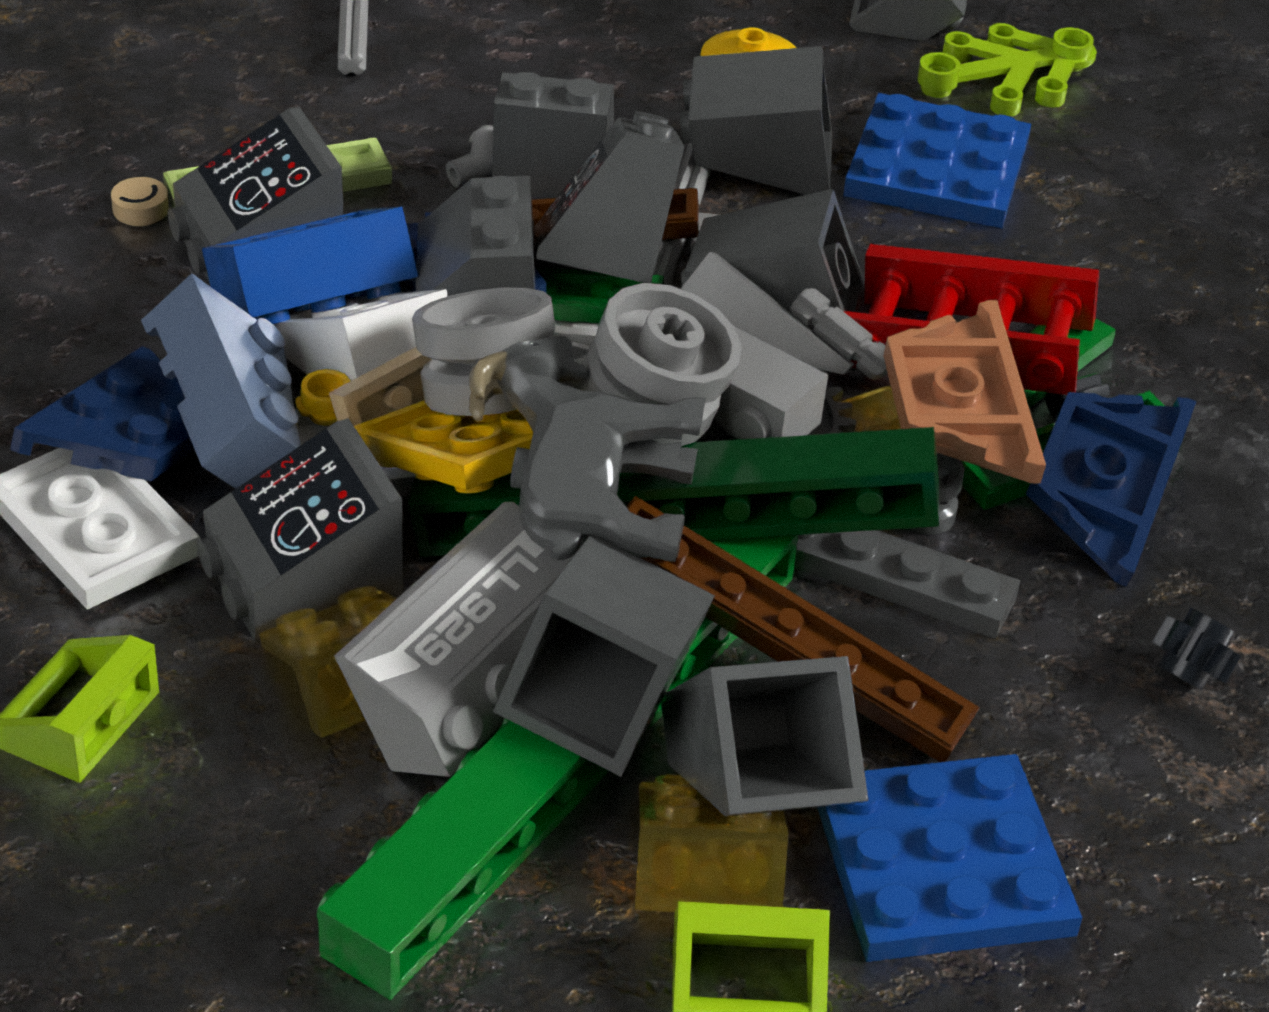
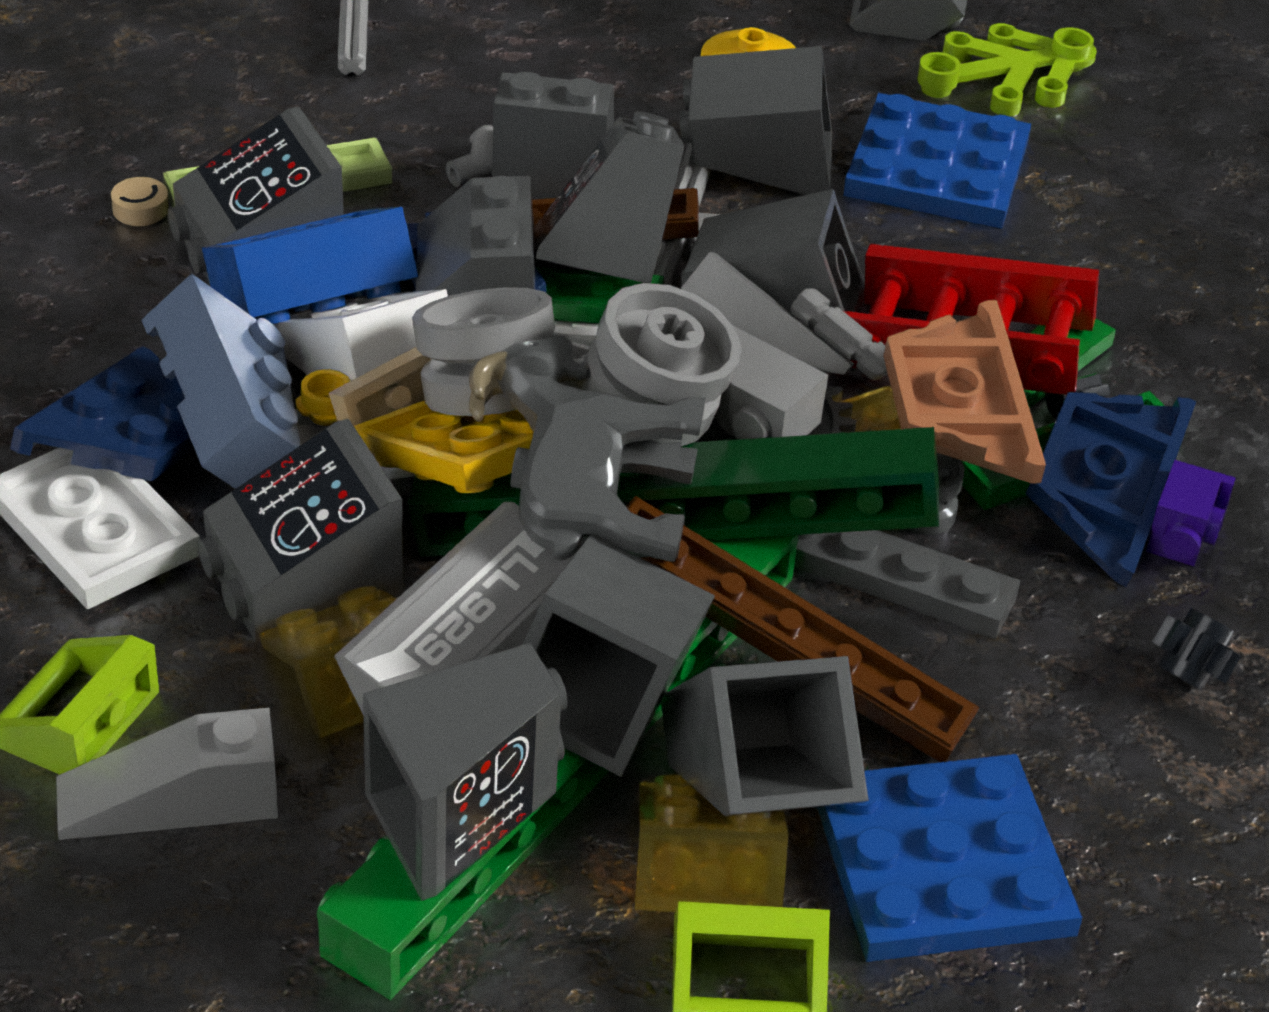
(181, 777): none -> light grey slope
(462, 759): none -> dark grey slope
(1189, 512): none -> dark purple brick

